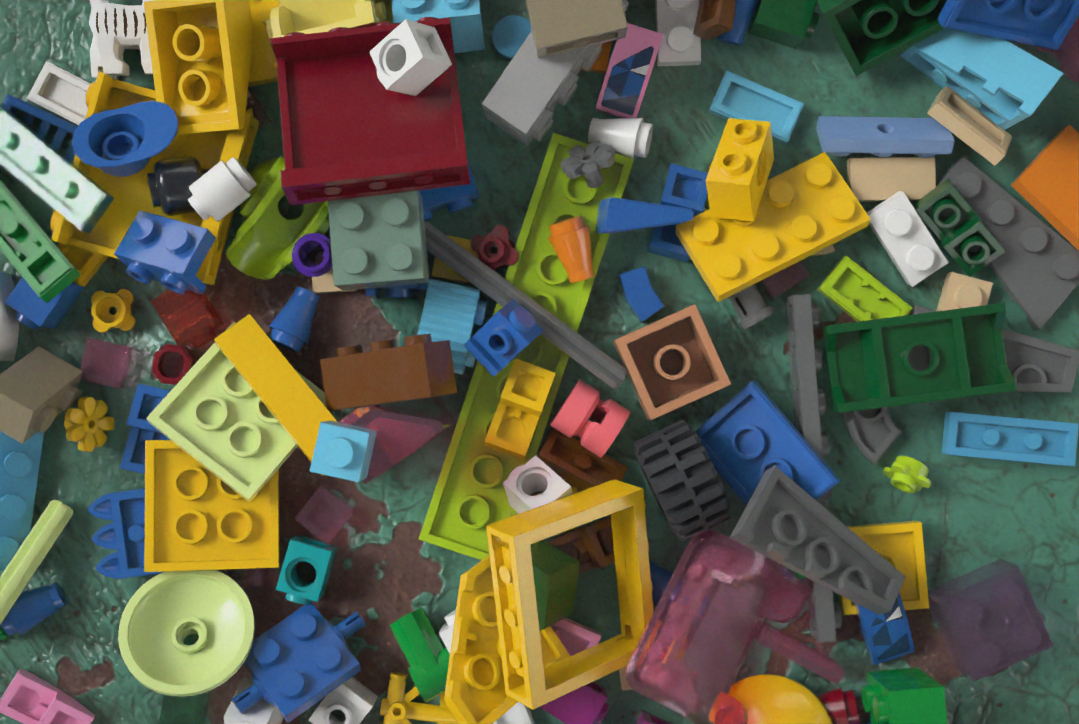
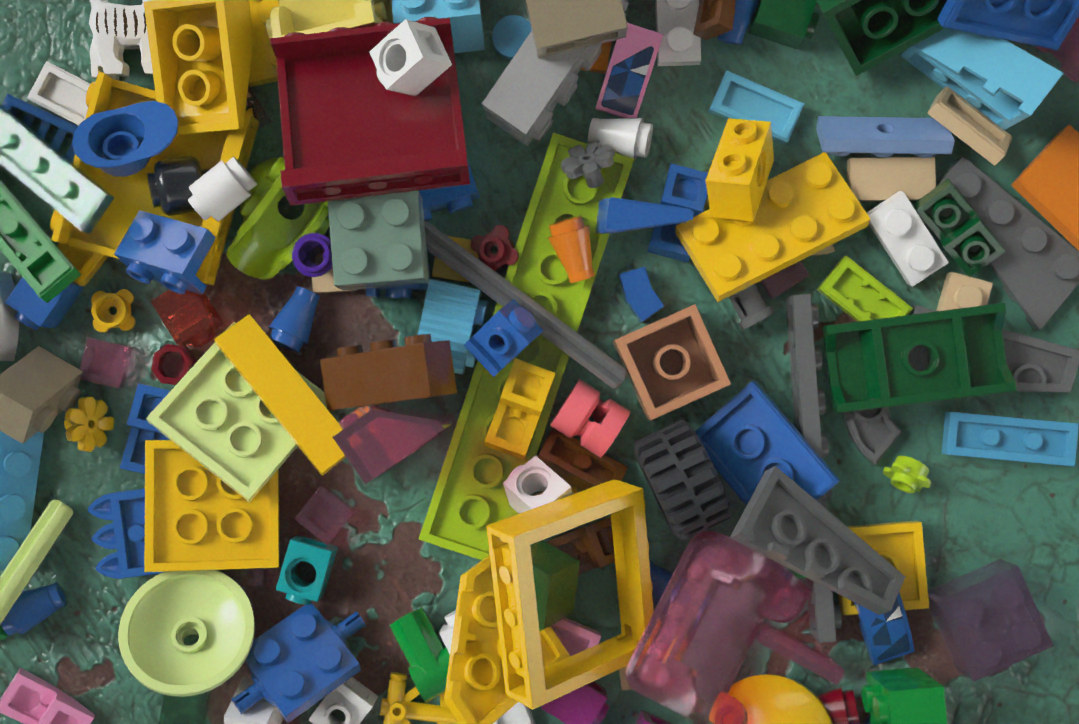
(343, 451): medium azure brick -> none

